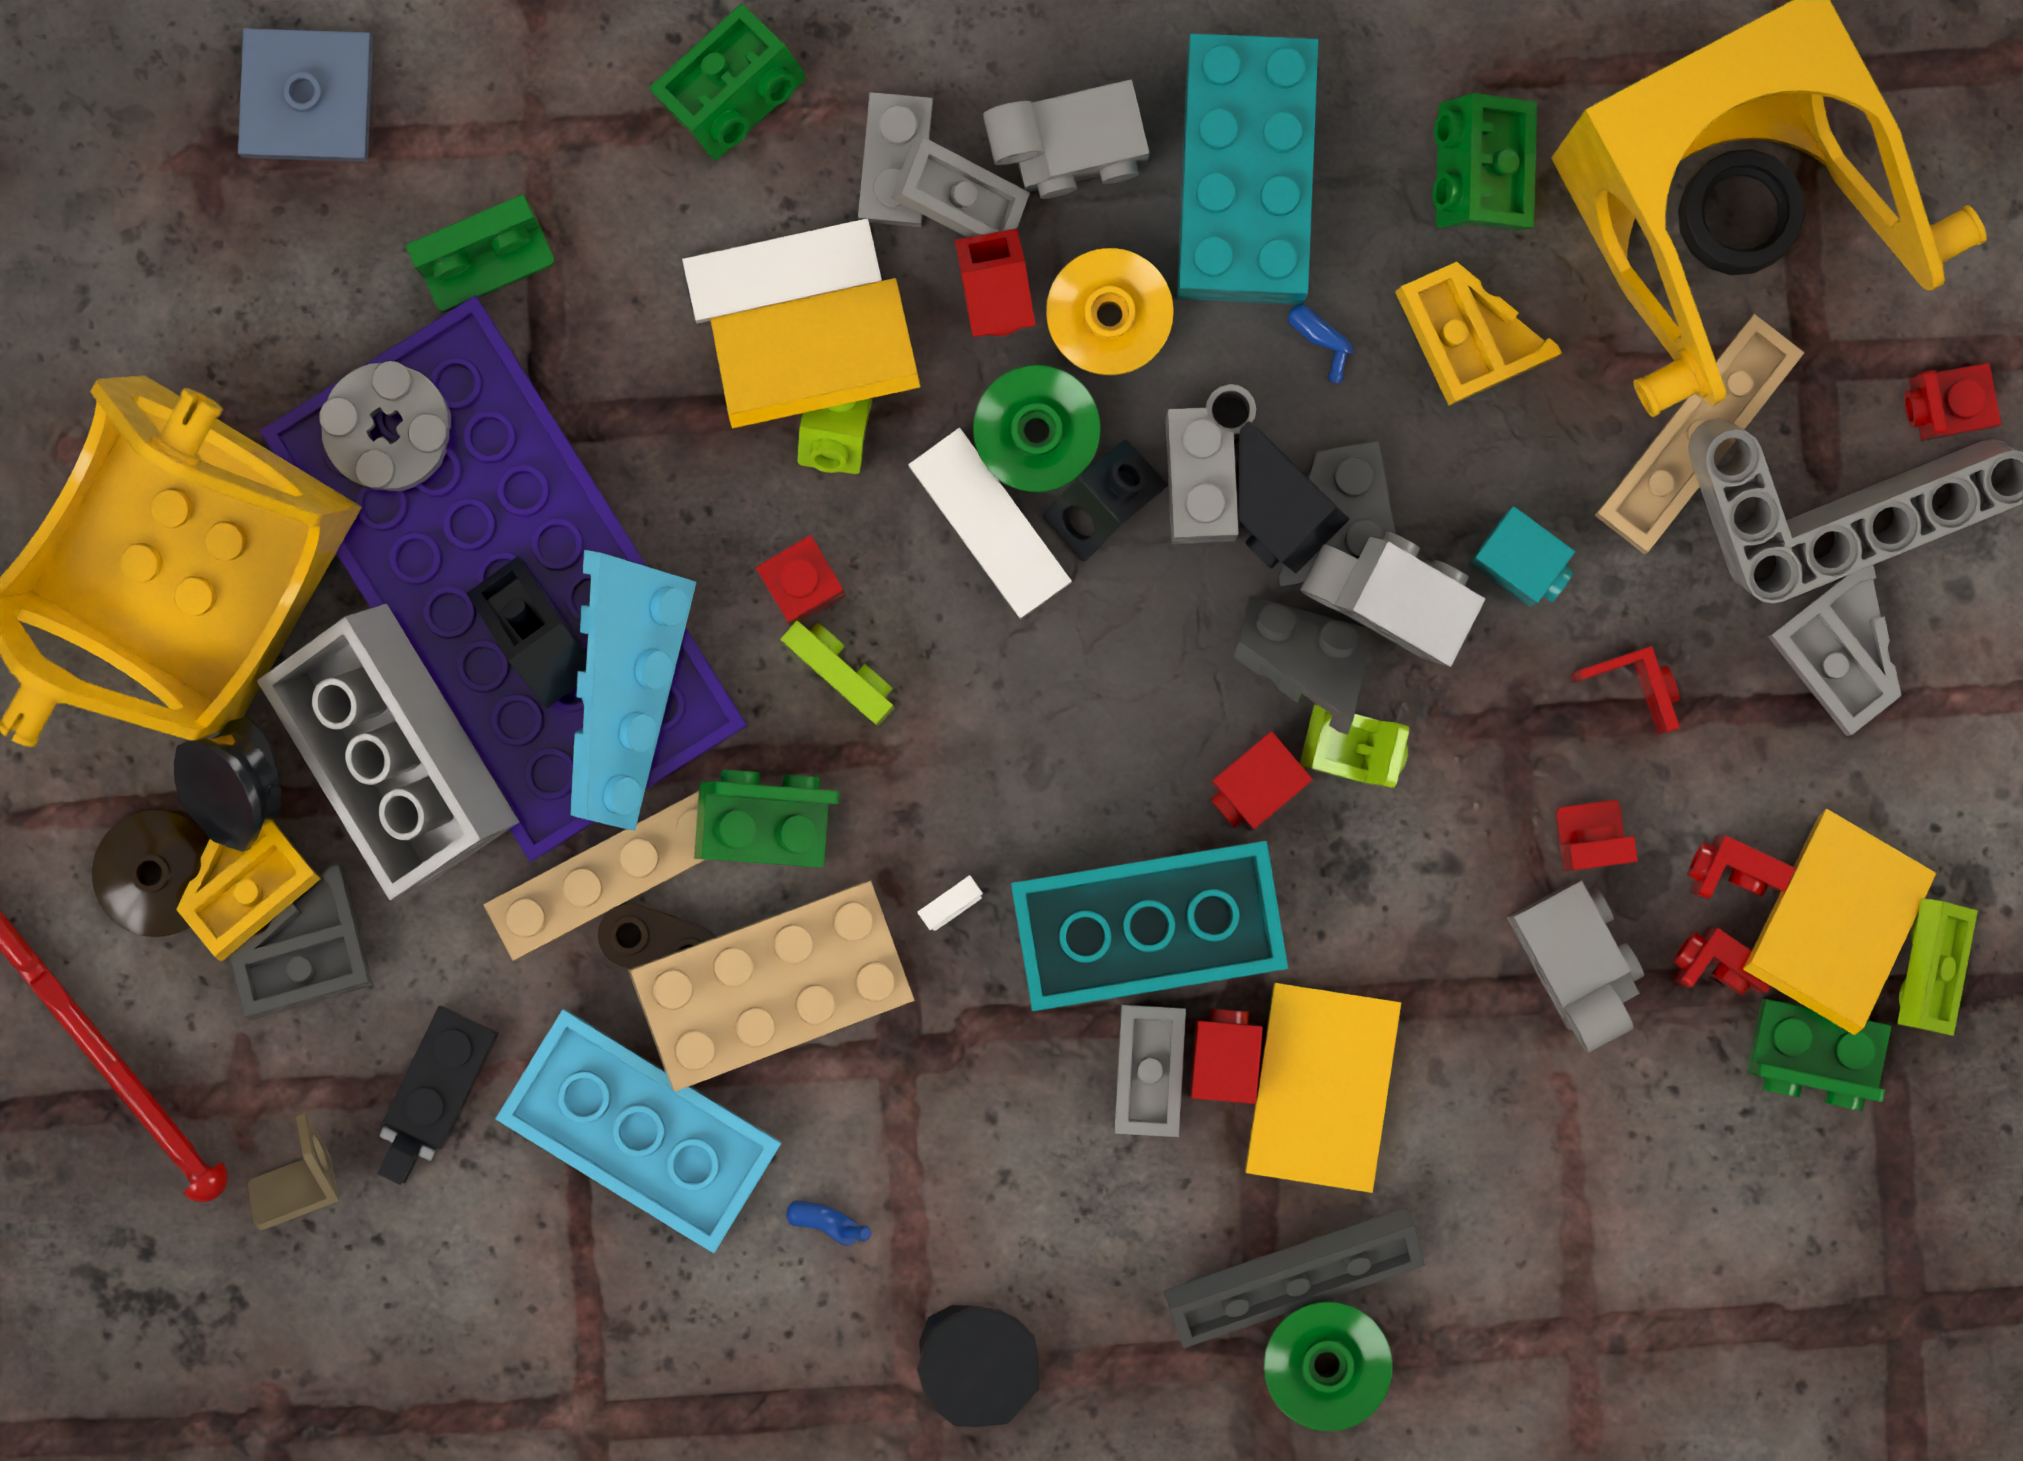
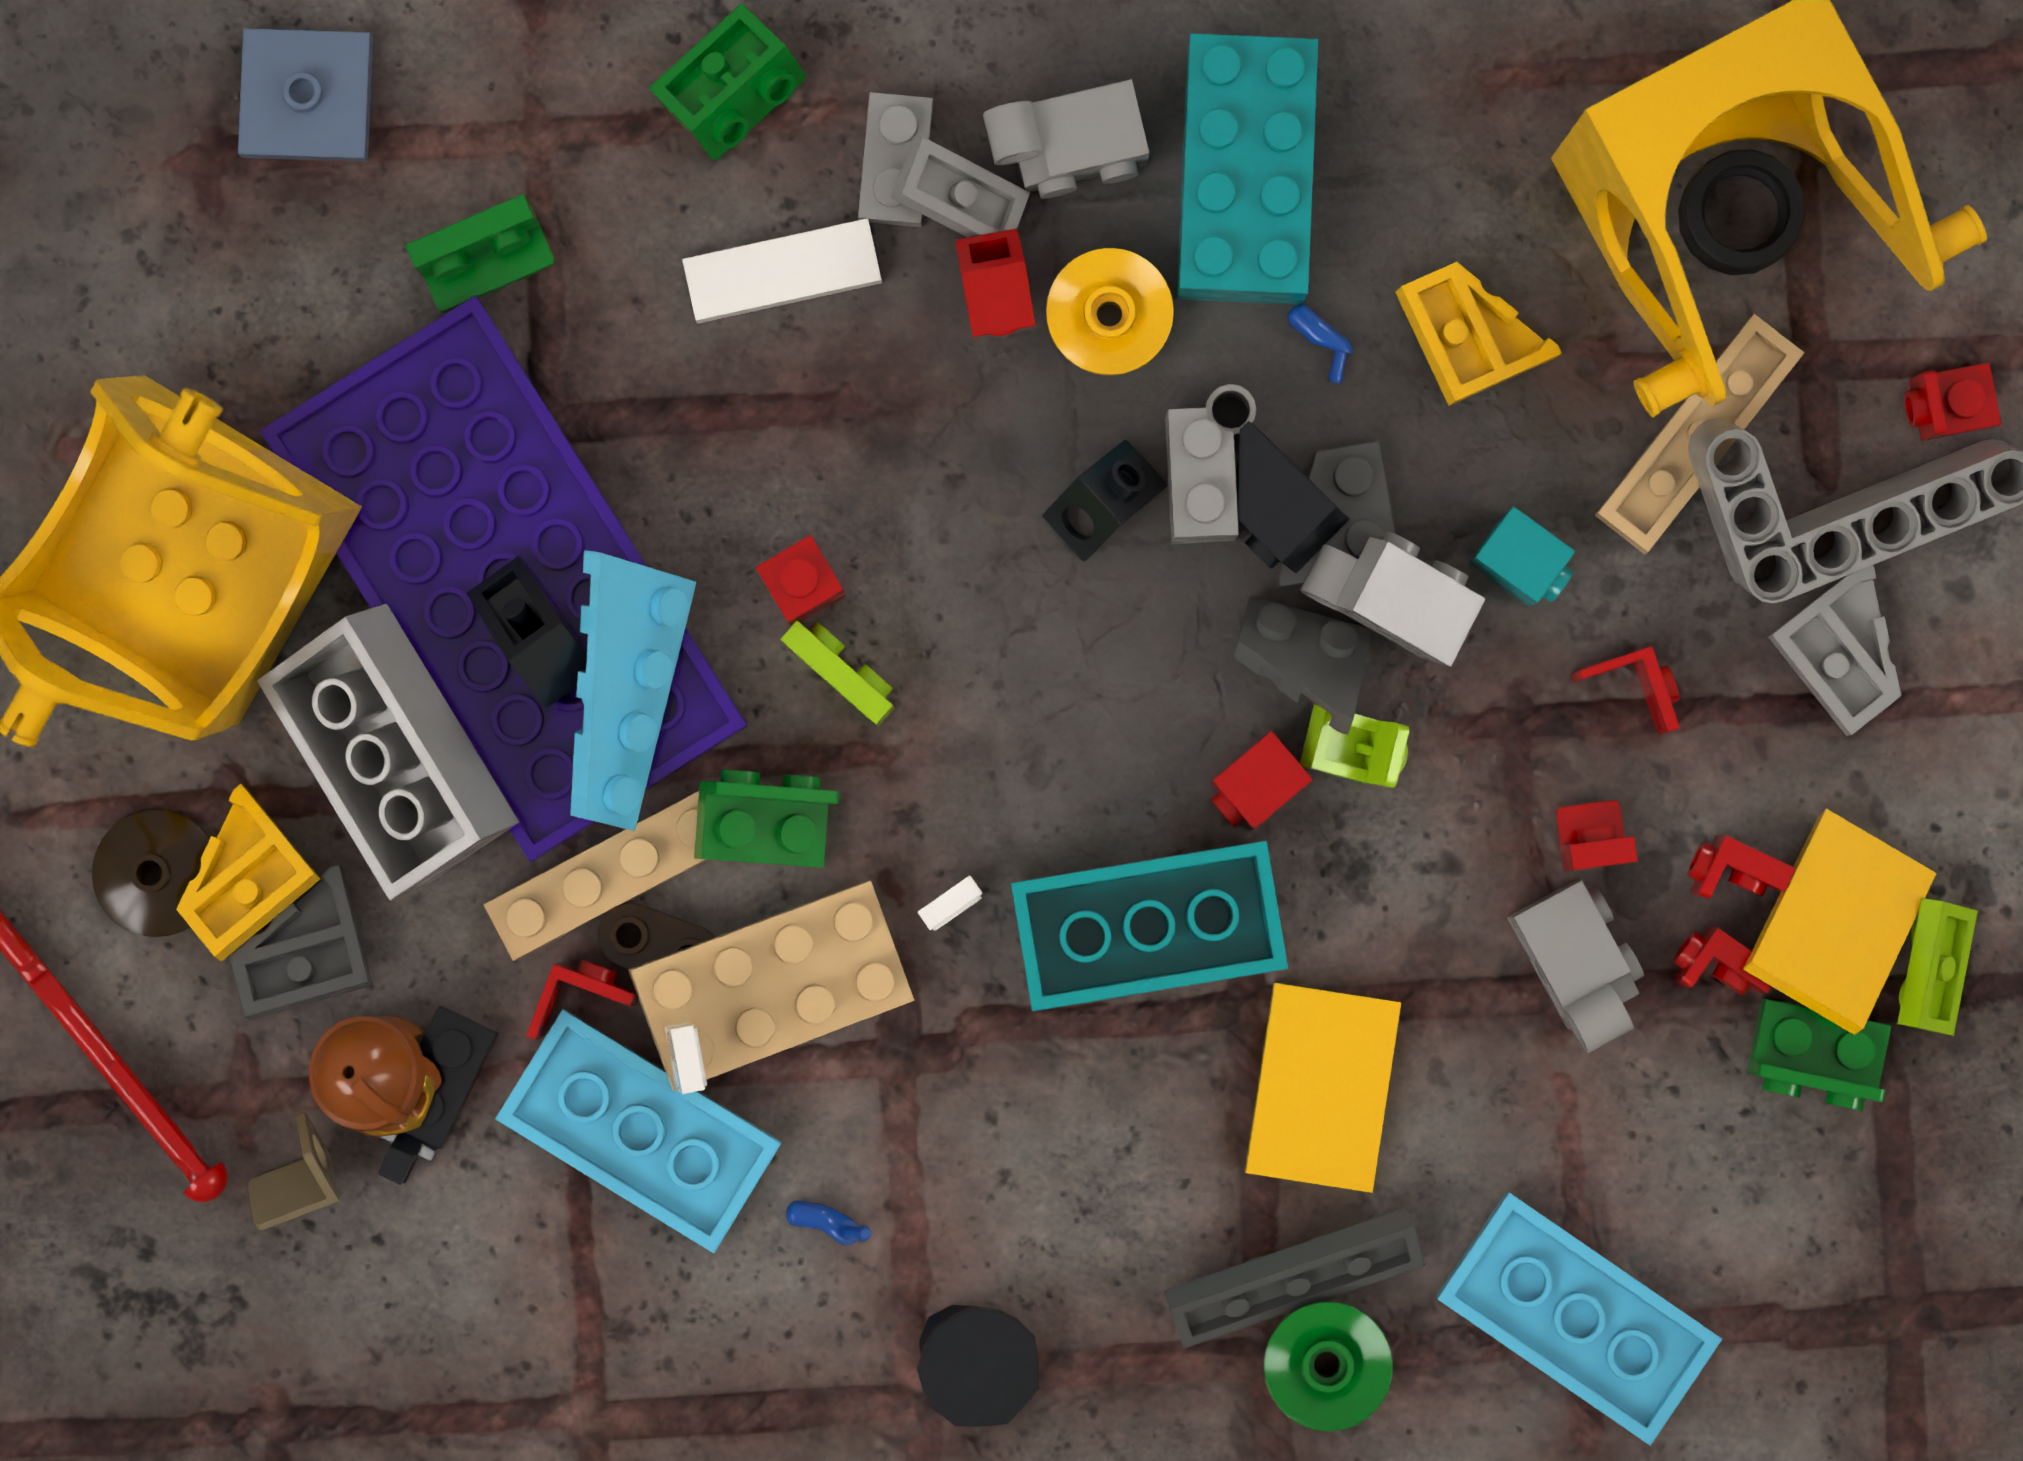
(229, 783): black hat -> none
(349, 419): light grey plate -> none
(390, 1079): none -> dark orange helmet
(588, 977): none -> red bracket
(685, 1057): none -> white tile
(814, 353): yellow tile -> none
(834, 437): lime bracket -> none
(990, 523): white tile -> none
(1045, 396): green dish -> none
(1150, 1070): light grey plate -> none
(1226, 1057): red brick -> none
(1485, 162): green bracket -> none
(1578, 1318): none -> medium azure plate

